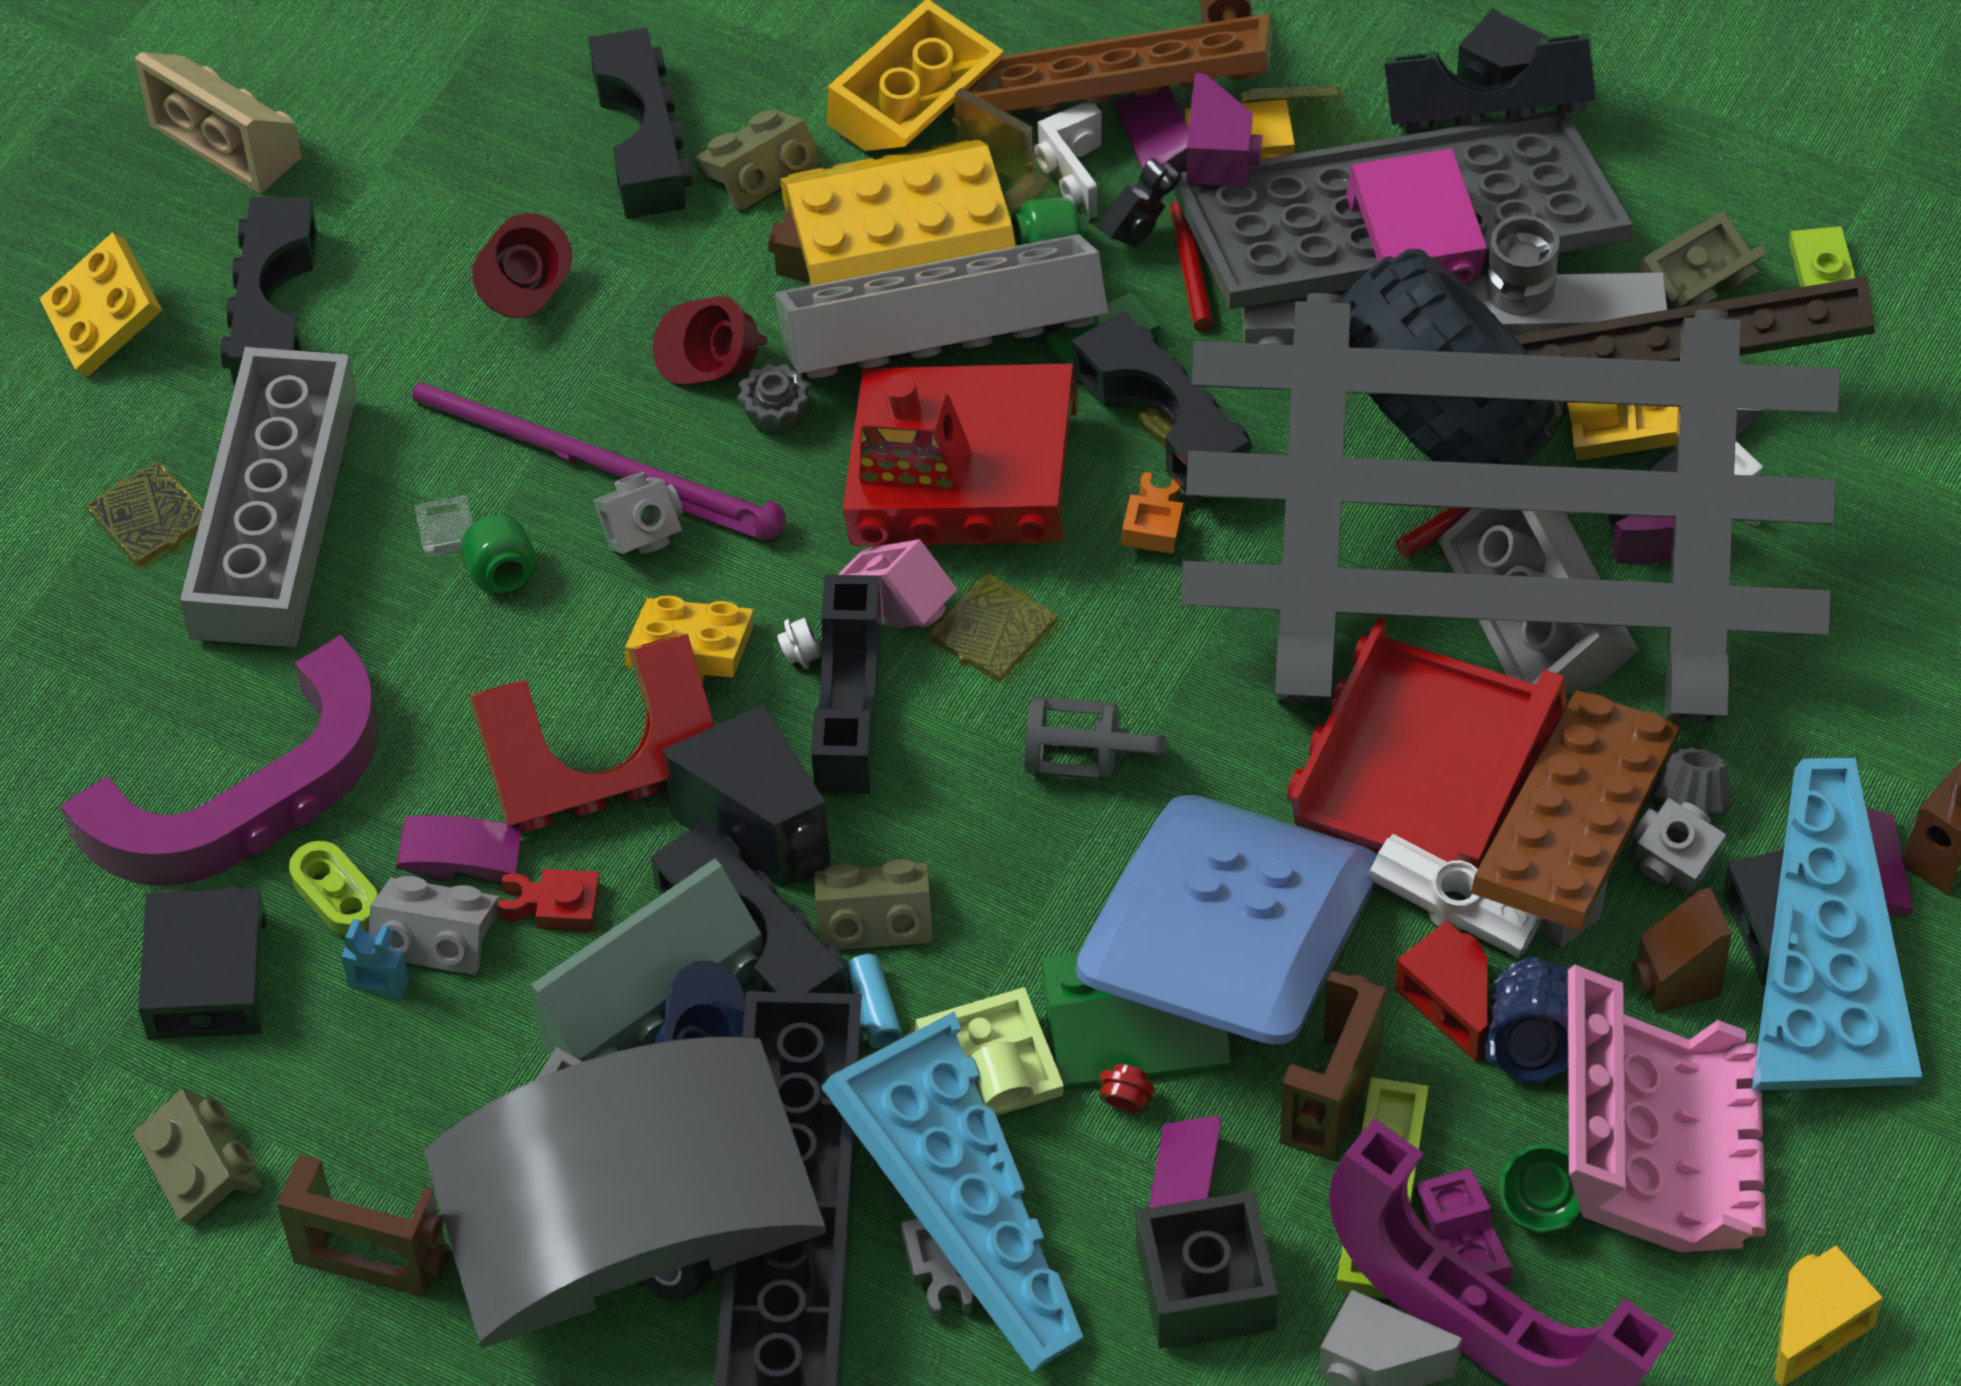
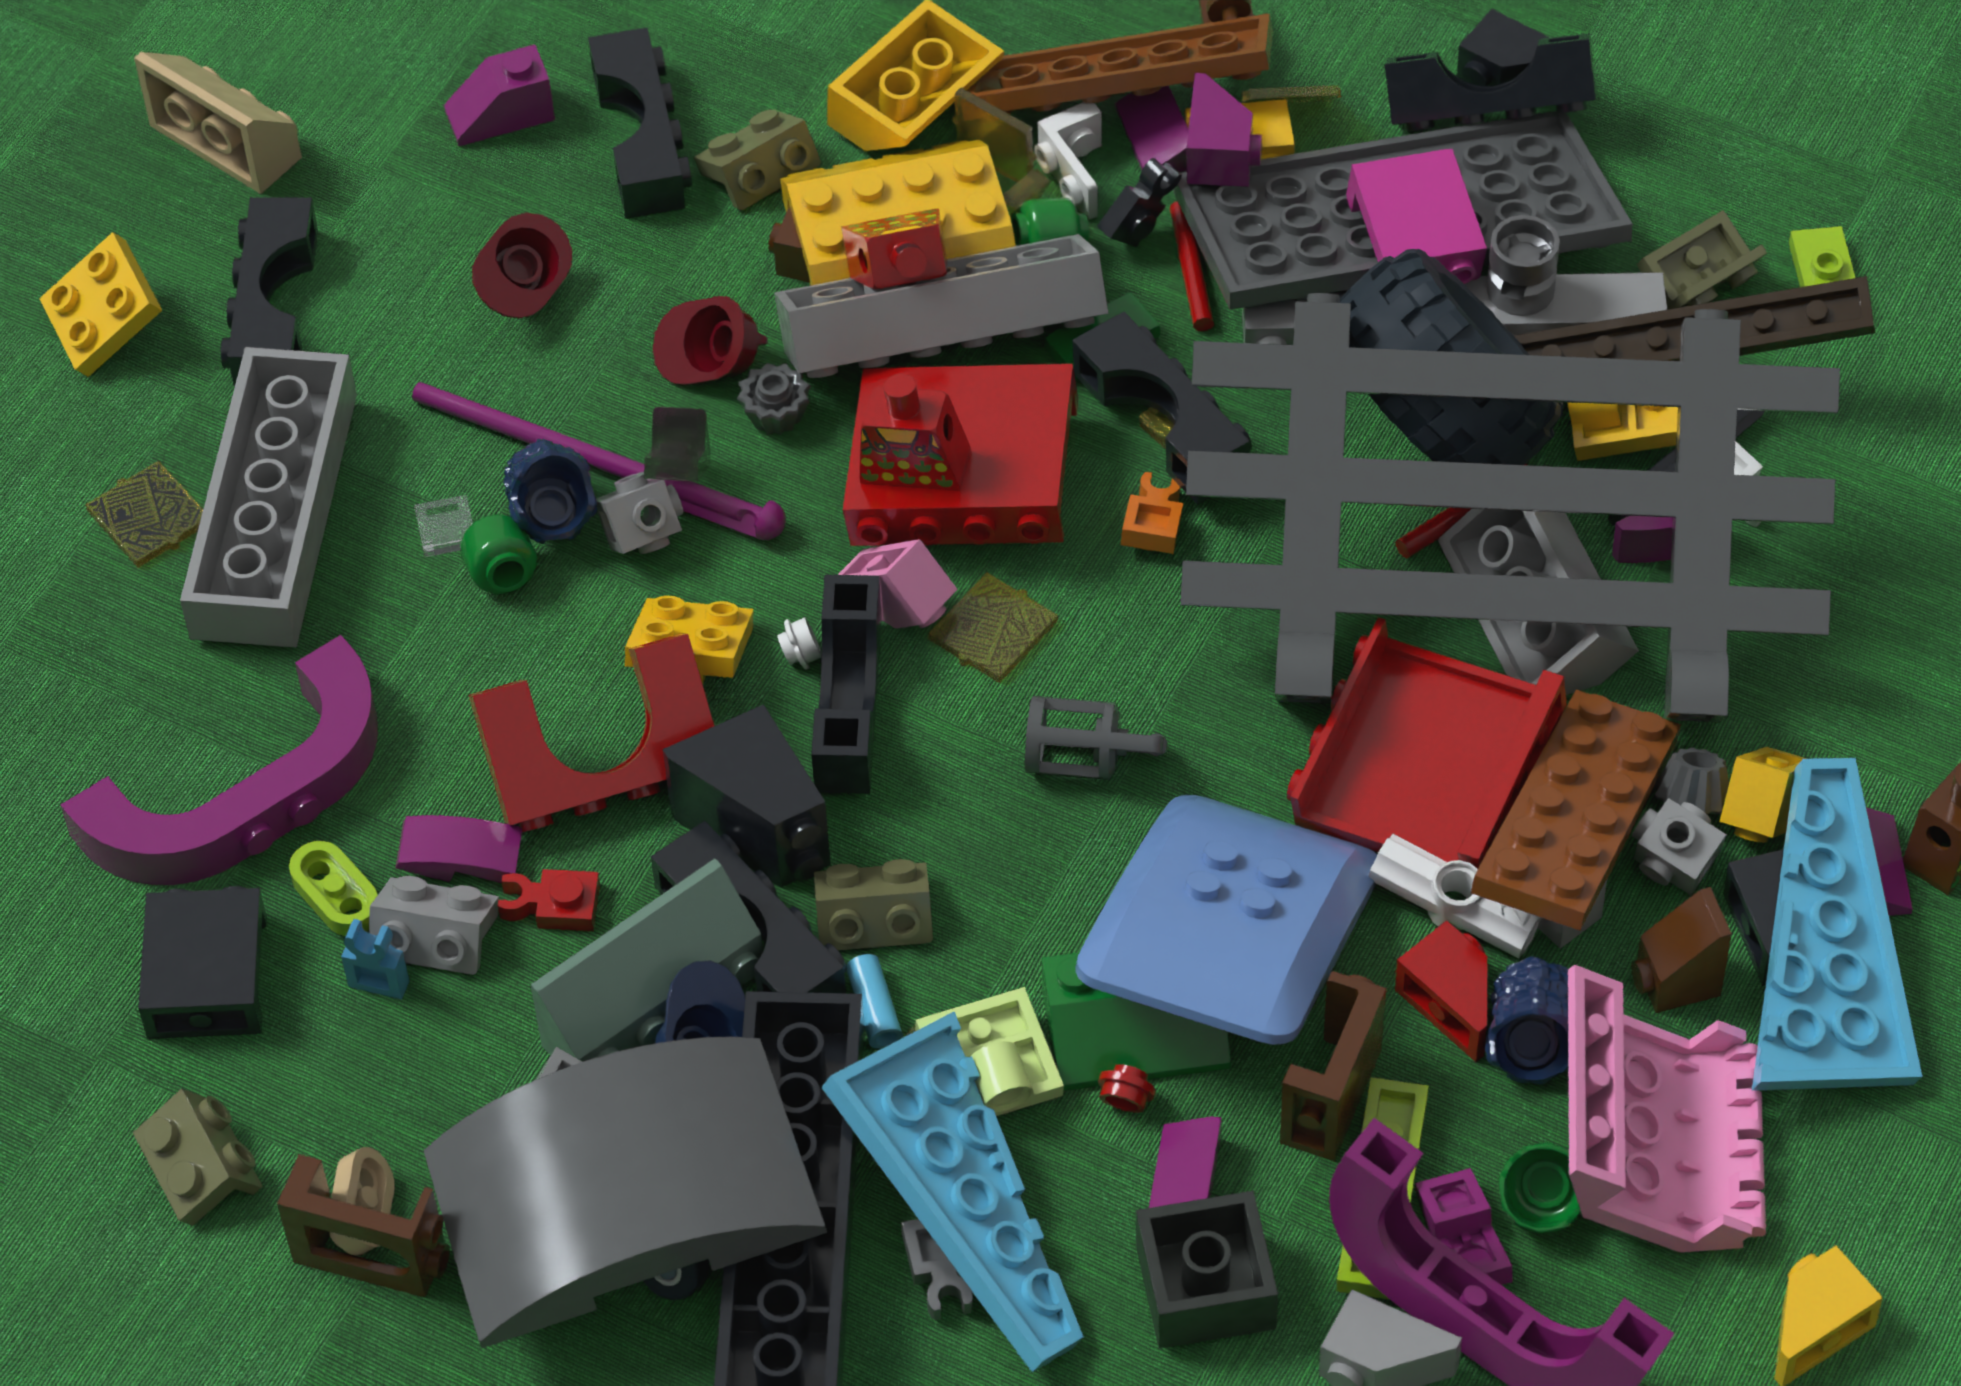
(364, 1181): none -> tan plate
(501, 97): none -> magenta slope
(549, 491): none -> dark blue hair
(678, 445): none -> clear smoke slope
(896, 249): none -> red torso
(1760, 794): none -> yellow slope

